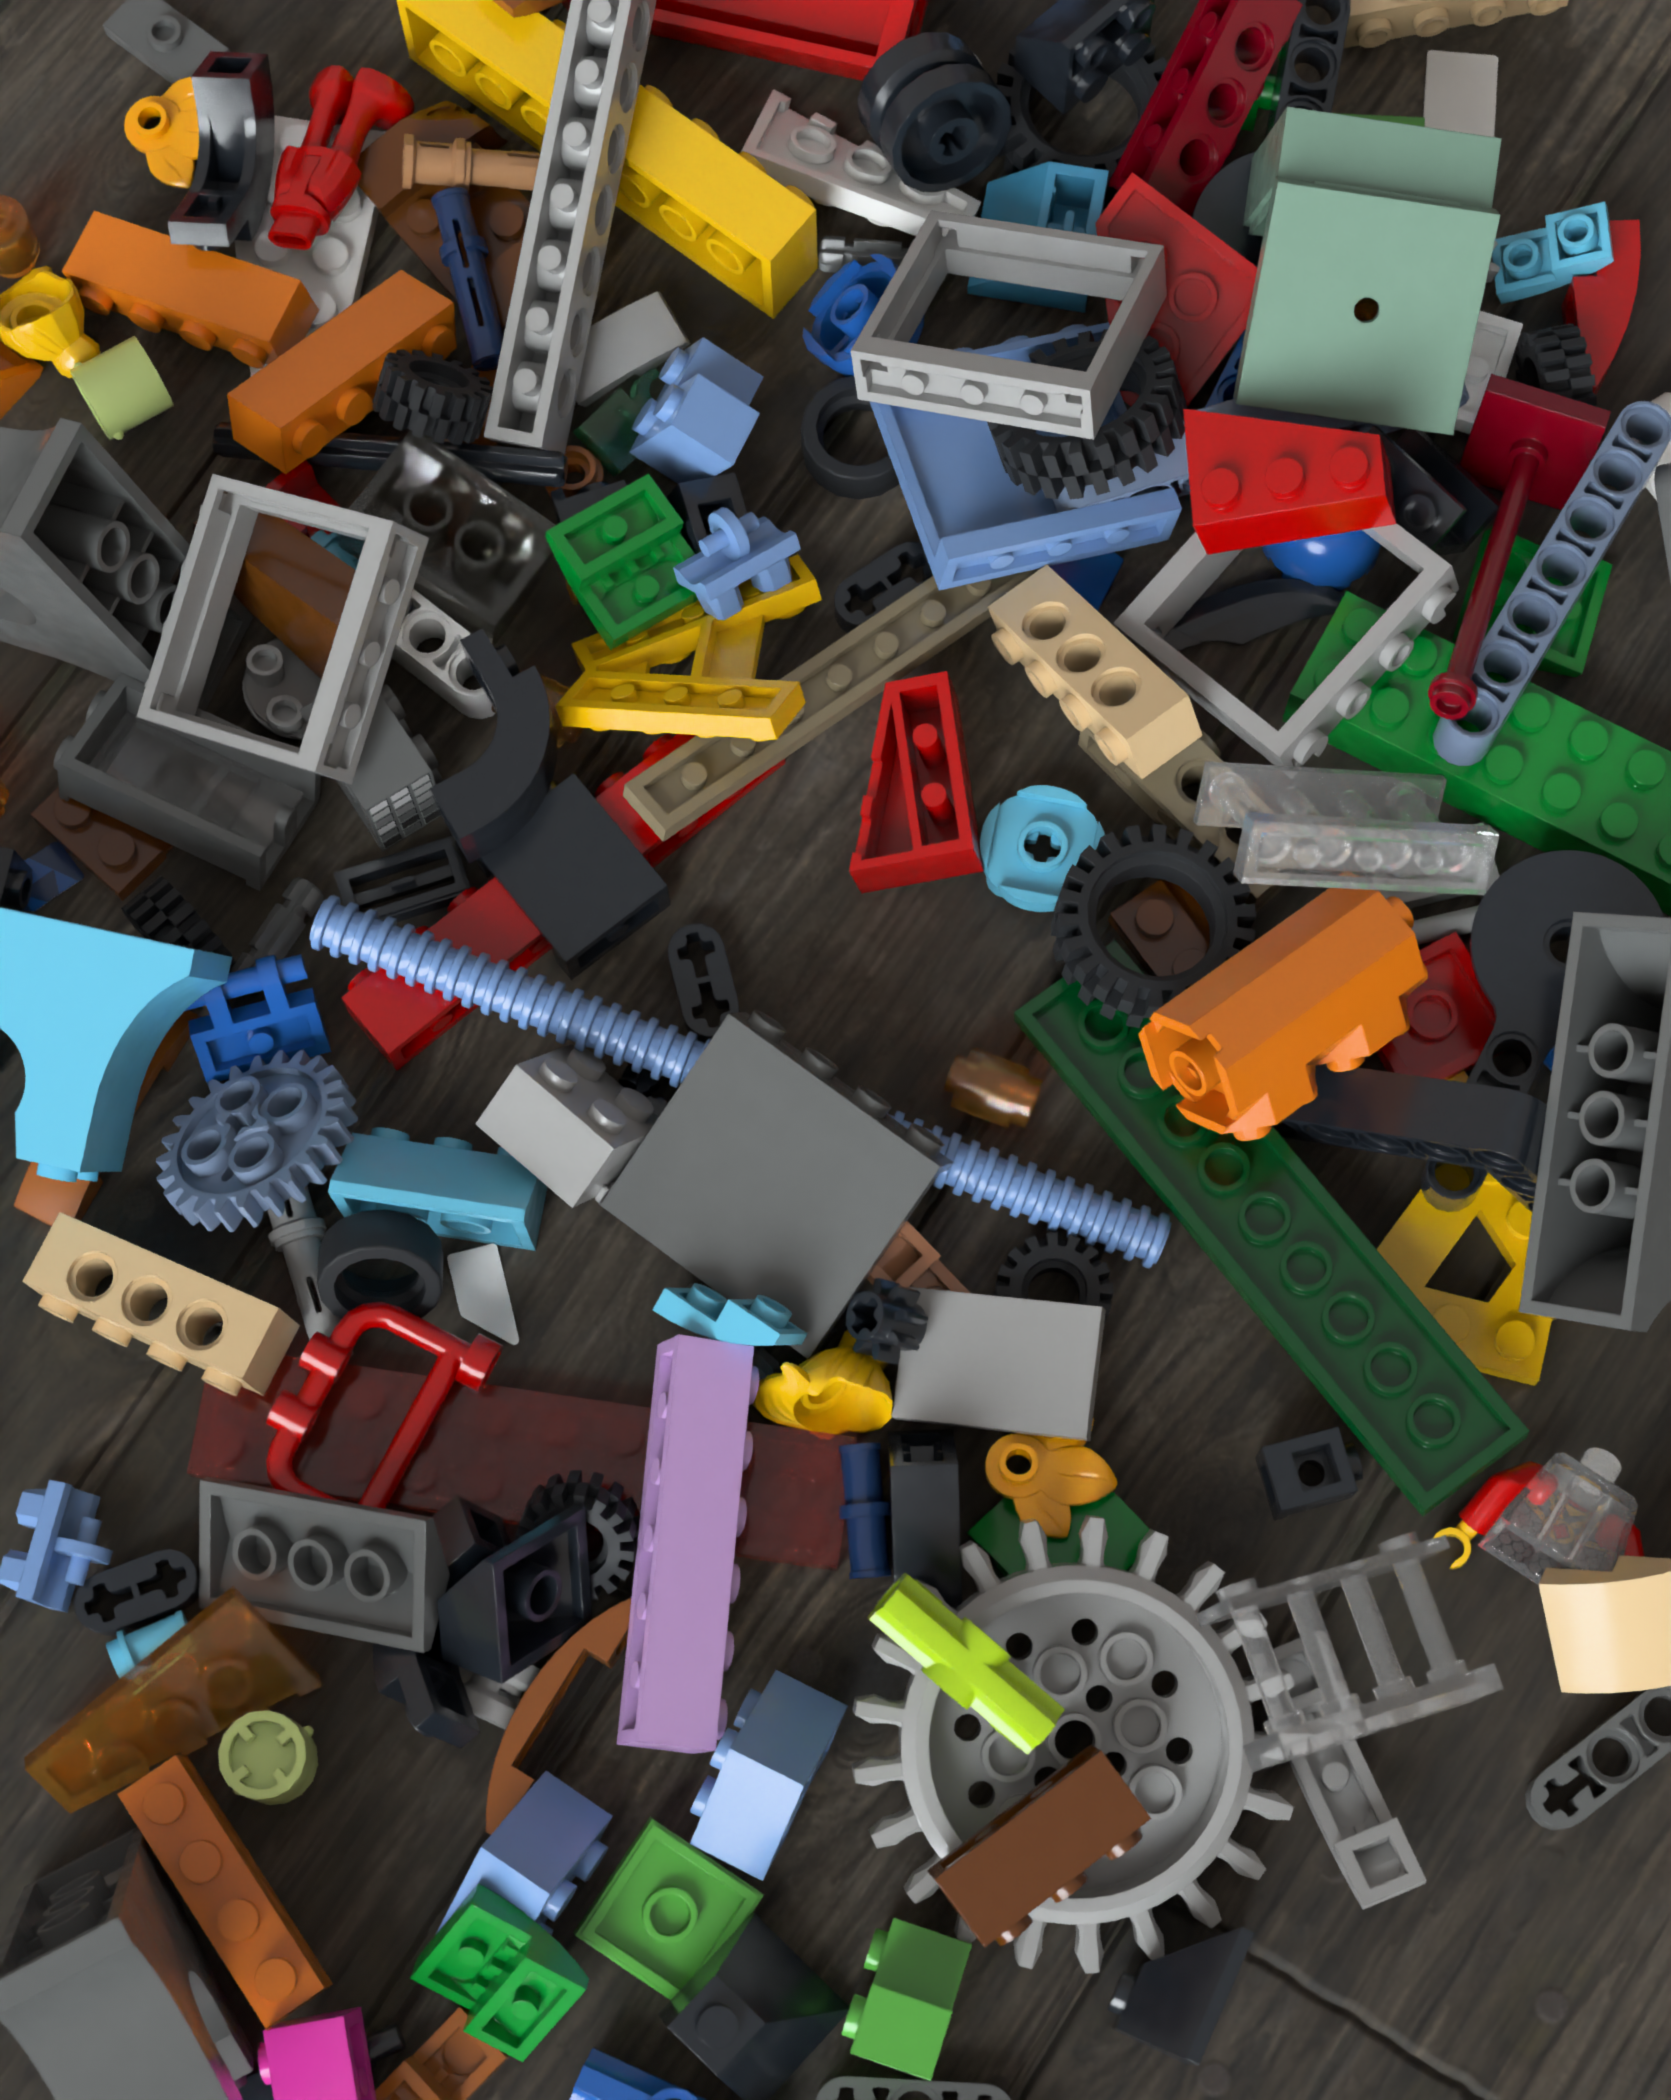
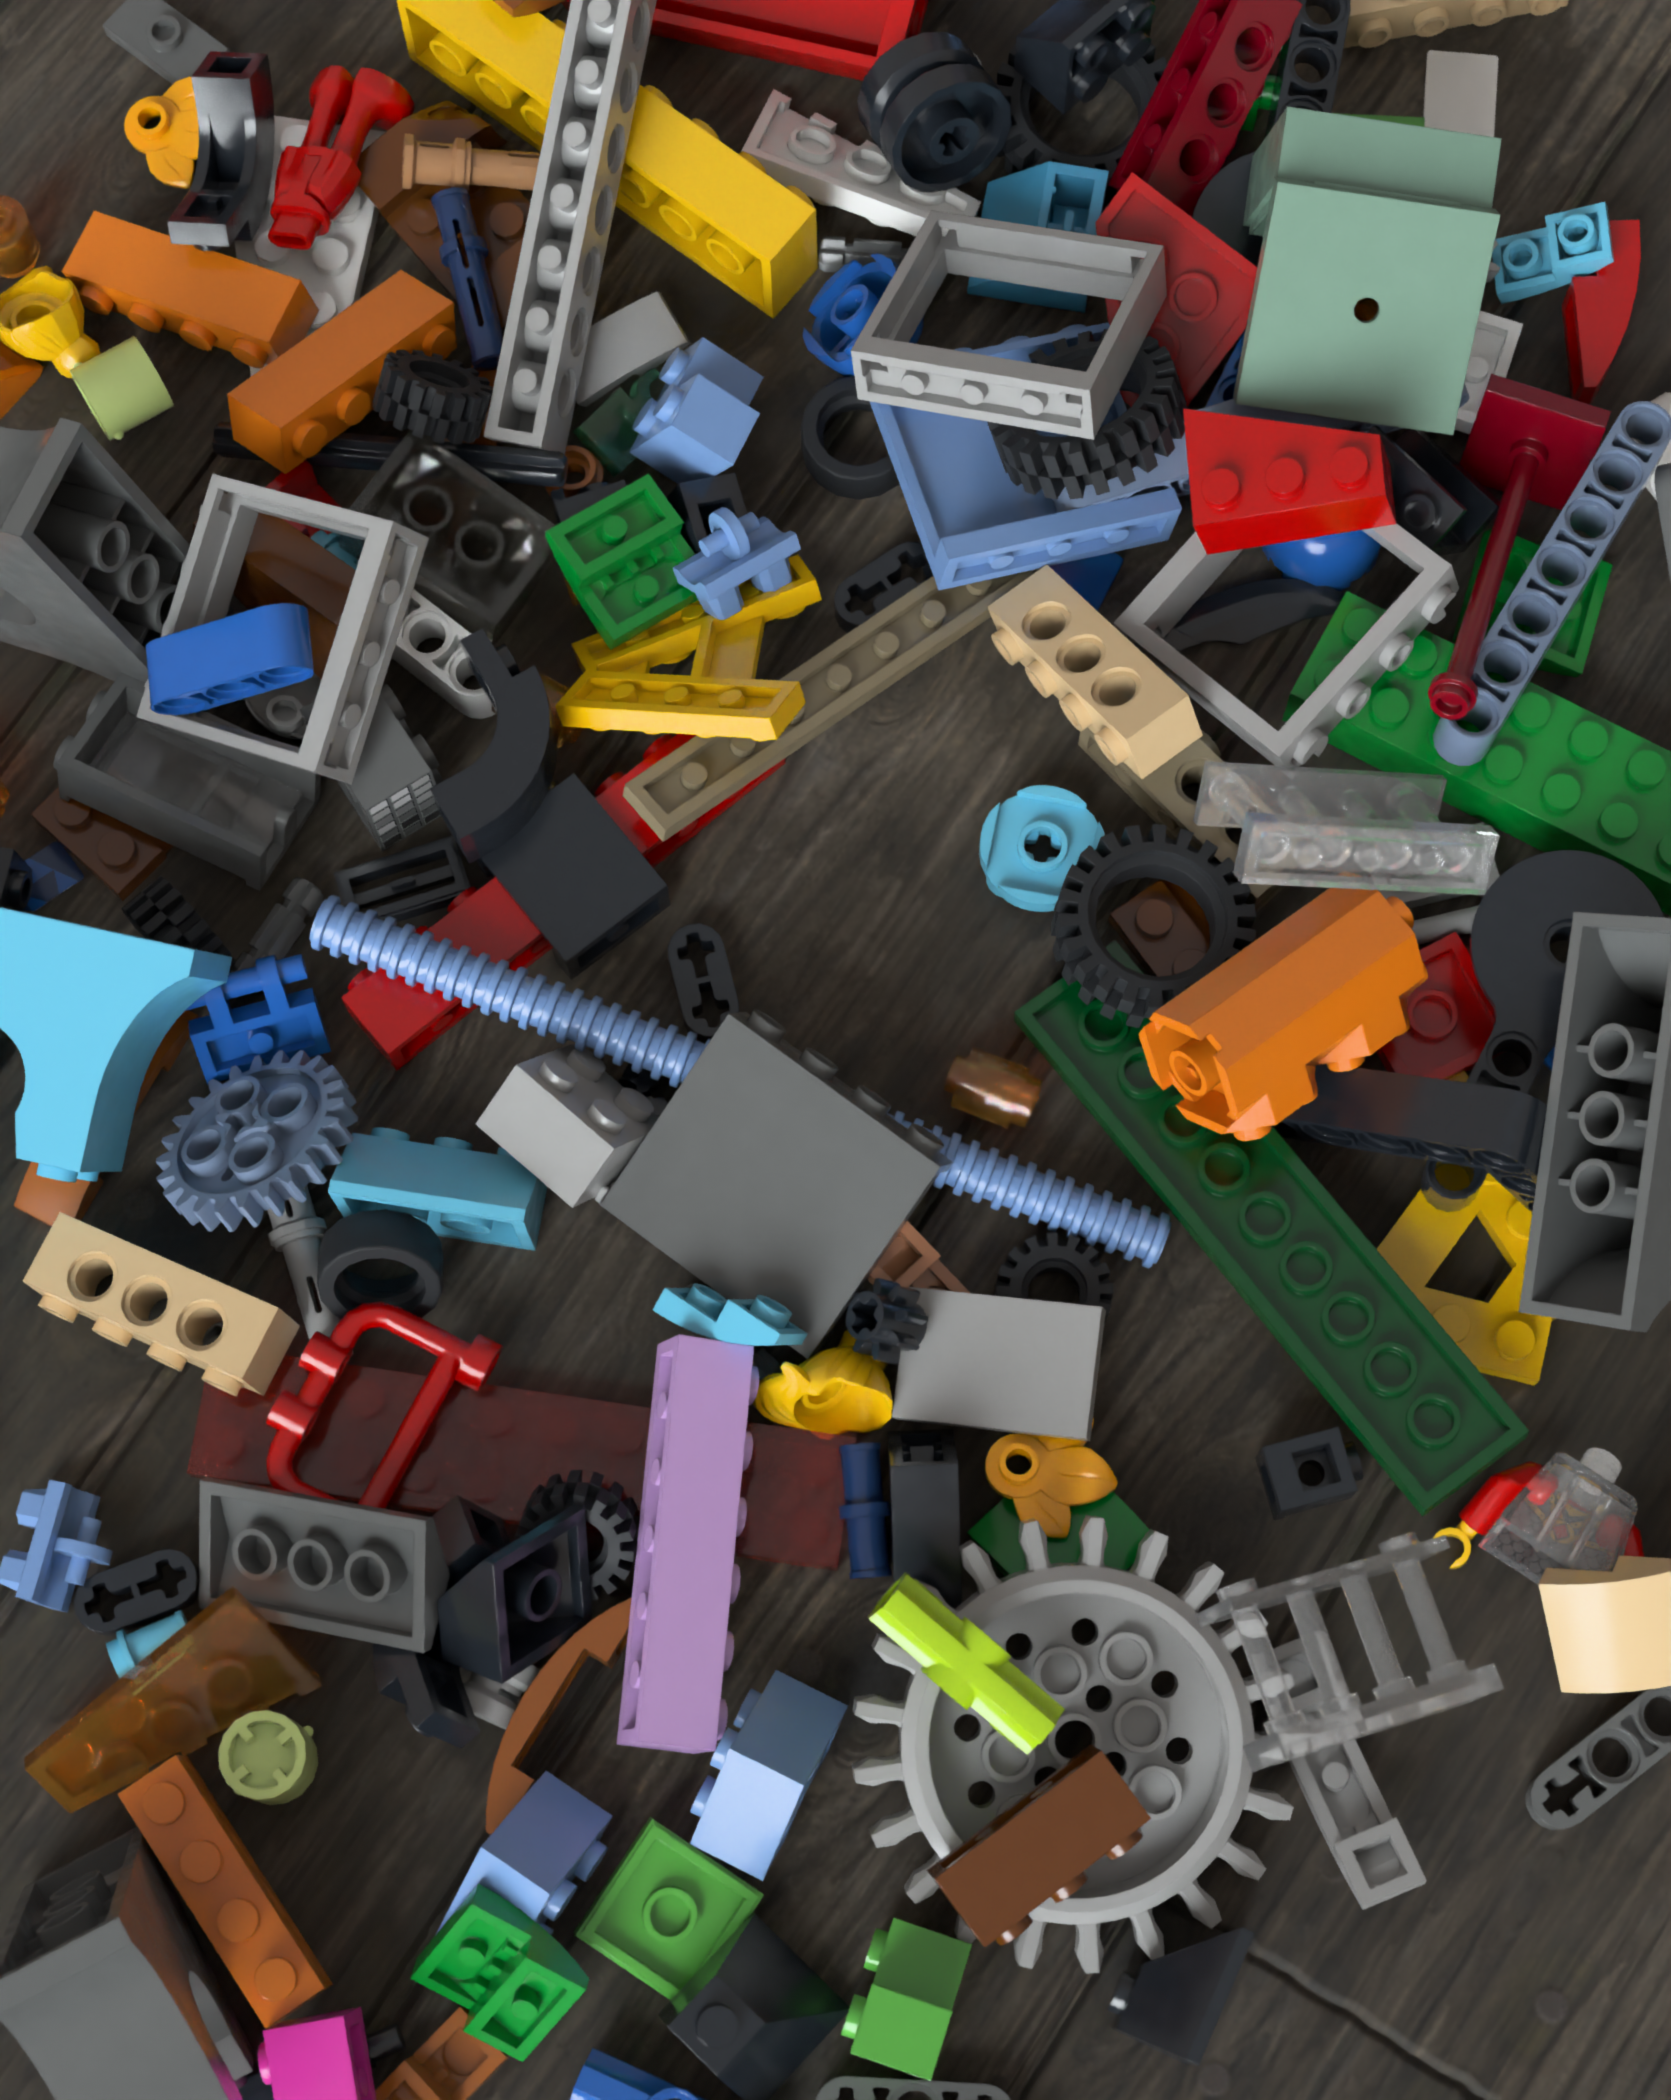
(229, 659): none -> blue beam
(483, 1291): white sticker -> none
(919, 791): red wedge -> none
(1556, 362): black tyre -> none

